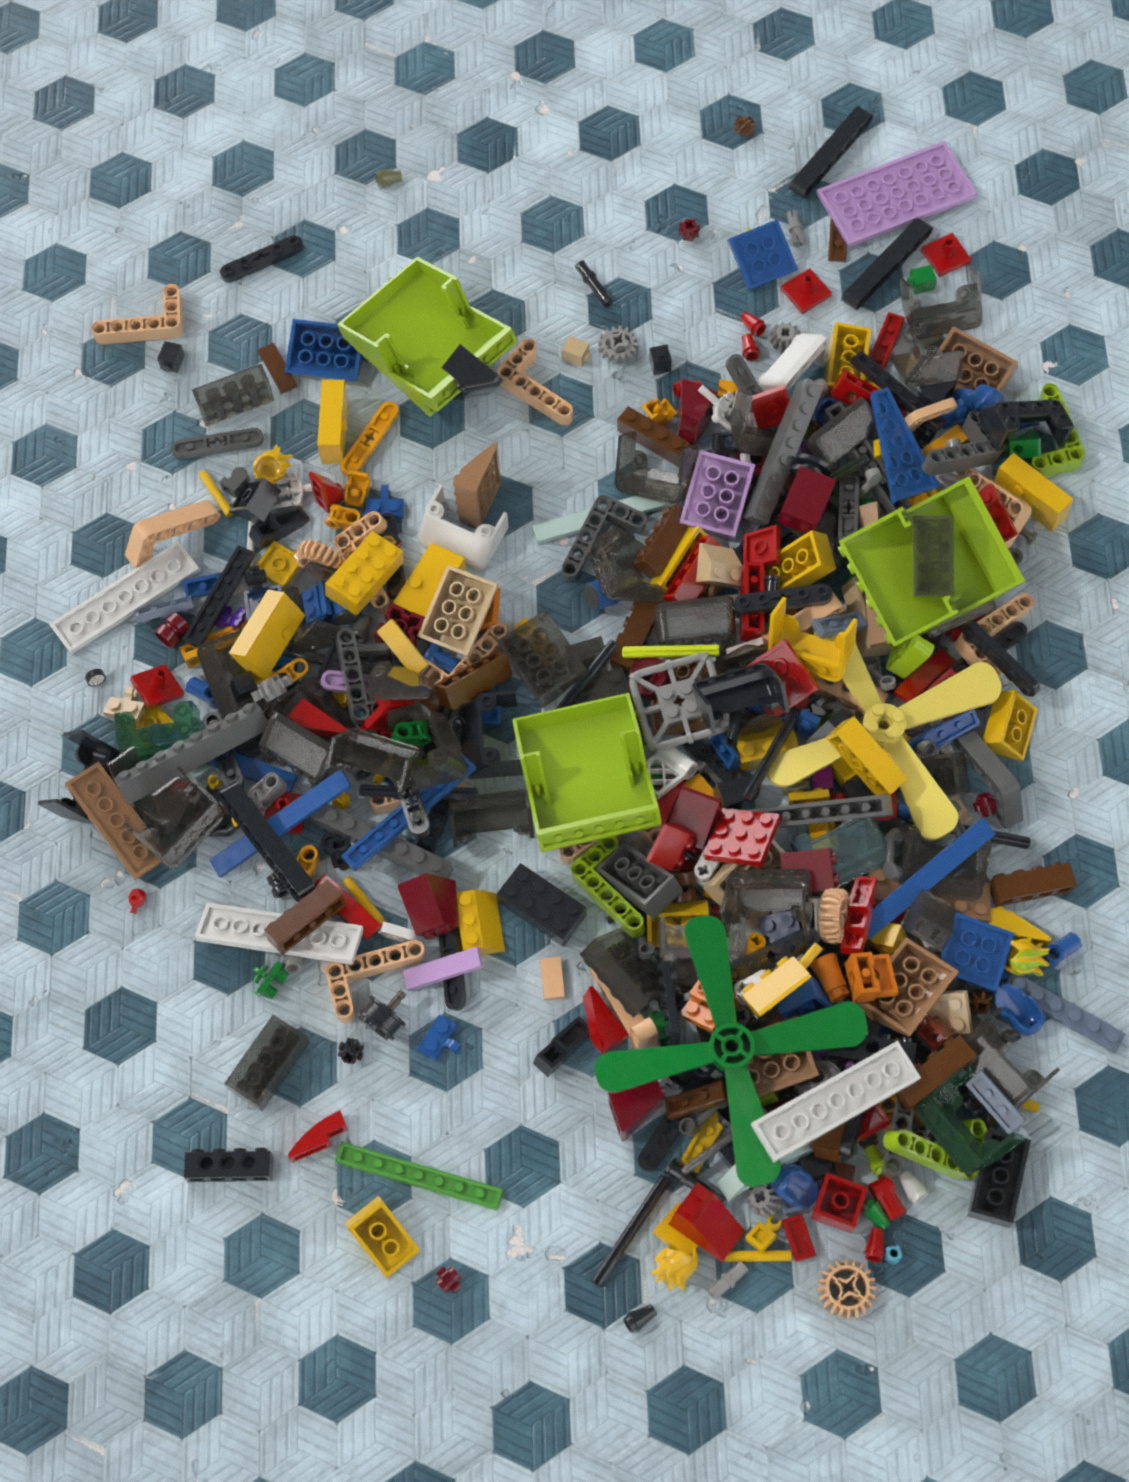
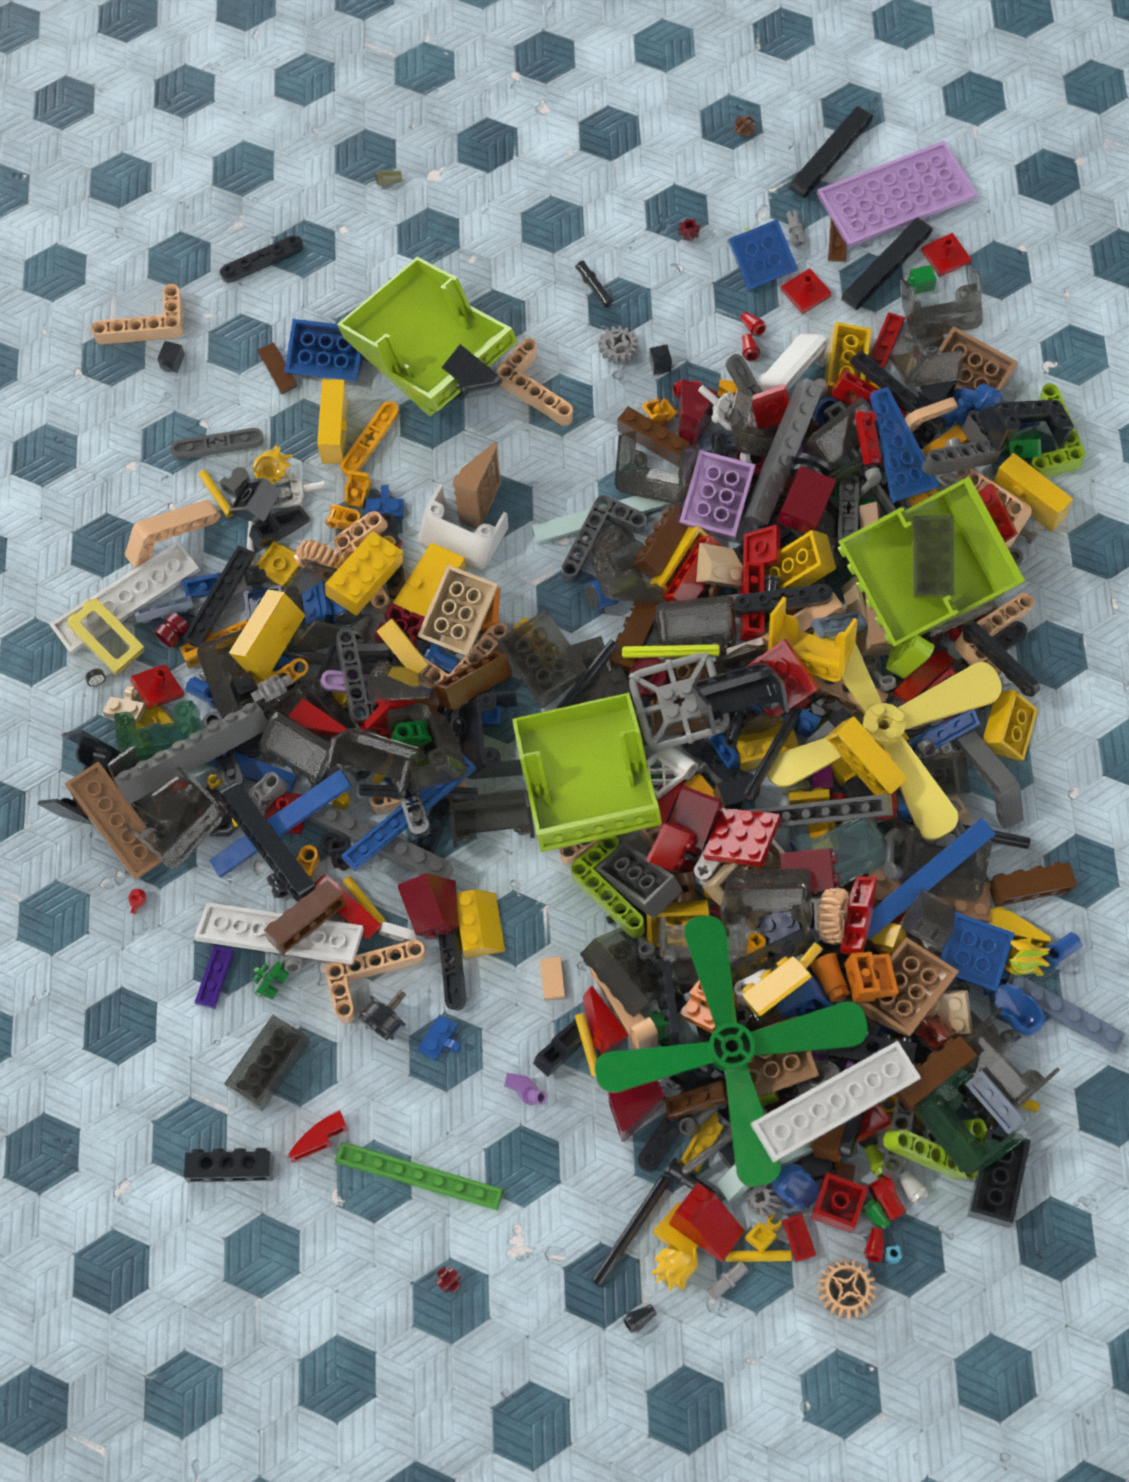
(116, 666): none -> light yellow piece
(214, 977): none -> dark purple tile
(231, 620): dark purple piece -> none
(233, 395): clear smoke brick -> none
(325, 491): red slope -> none
(350, 1050): black gear -> none
(382, 1236): yellow slope -> none
(443, 968): lavender tile -> none
(525, 1089): none -> medium lavender arm
(541, 904): black brick -> none
(575, 351): tan brick -> none
(587, 1041): none -> yellow piece
(783, 335): light grey gear -> none
(868, 437): none -> red plate
(979, 1001): reddish brown gear -> none
(985, 804): dark red gear -> none

